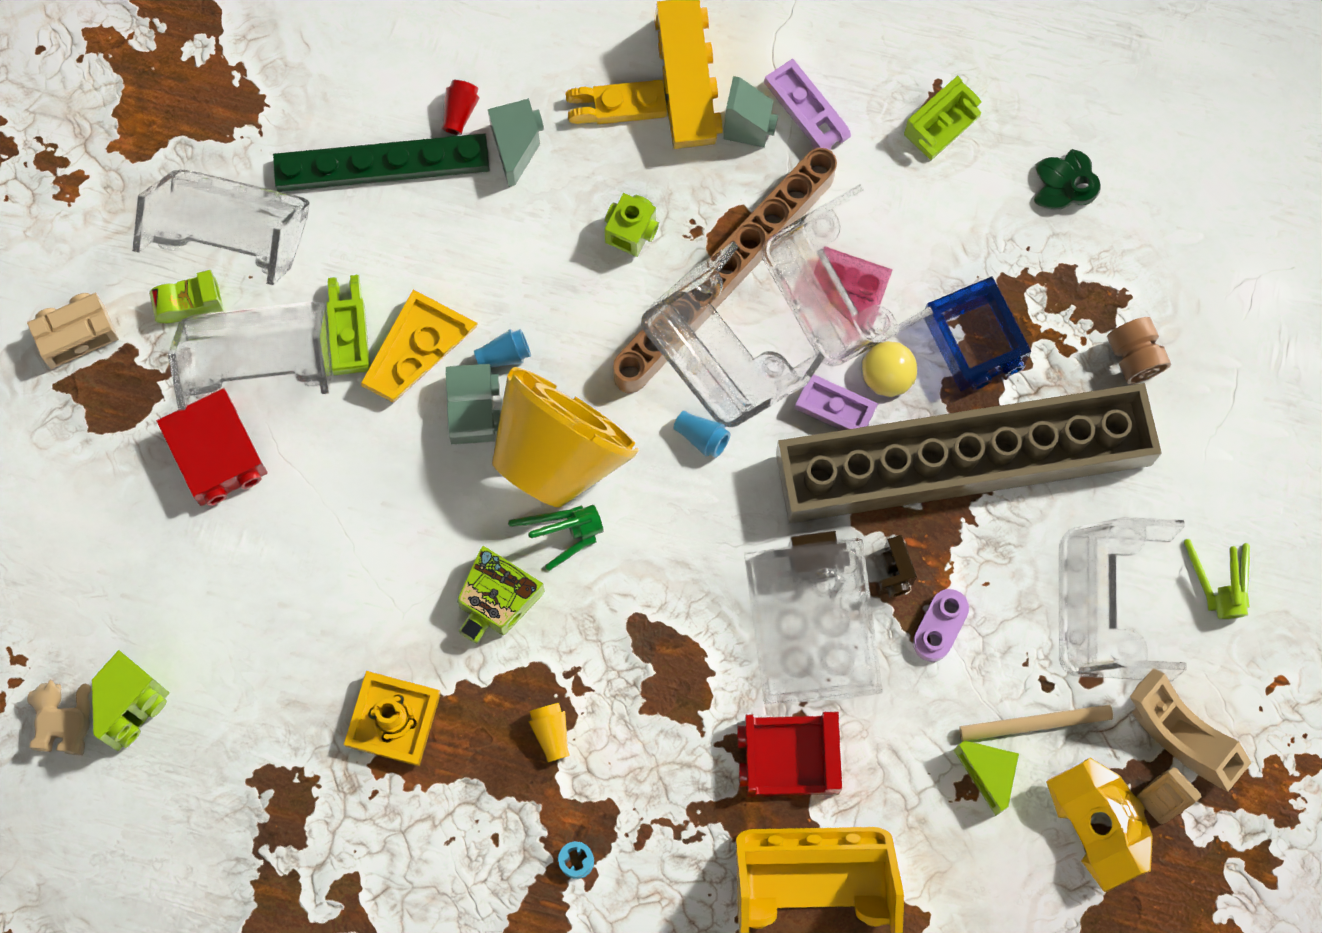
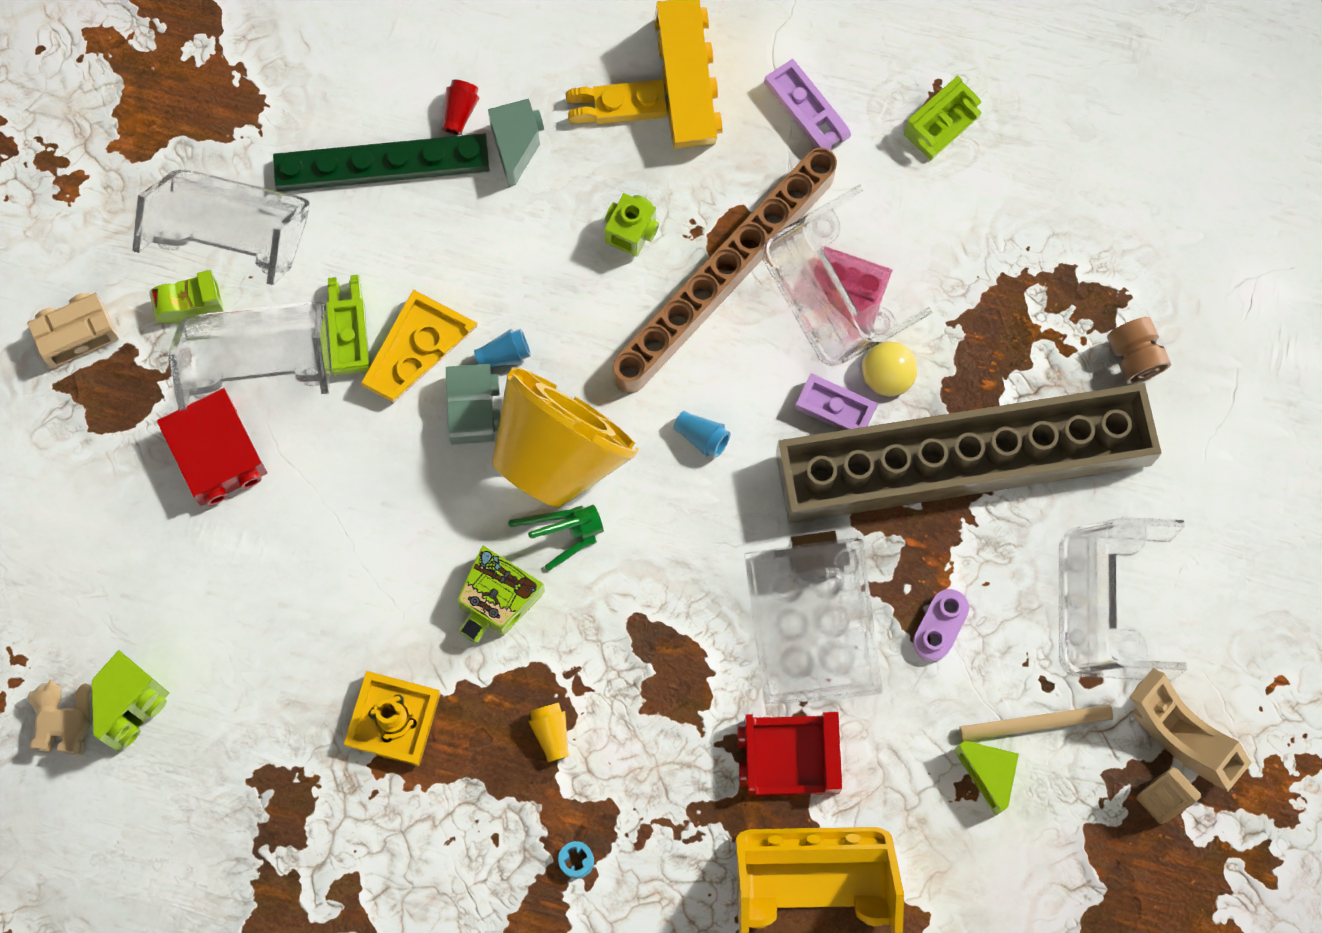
(710, 354): clear windscreen -> none
(748, 114): sand green slope -> none
(896, 561): dark brown bracket -> none
(961, 302): clear blue window -> none
(1062, 178): dark green plate -> none
(1128, 846): yellow piece -> none
(1231, 600): lime plant -> none

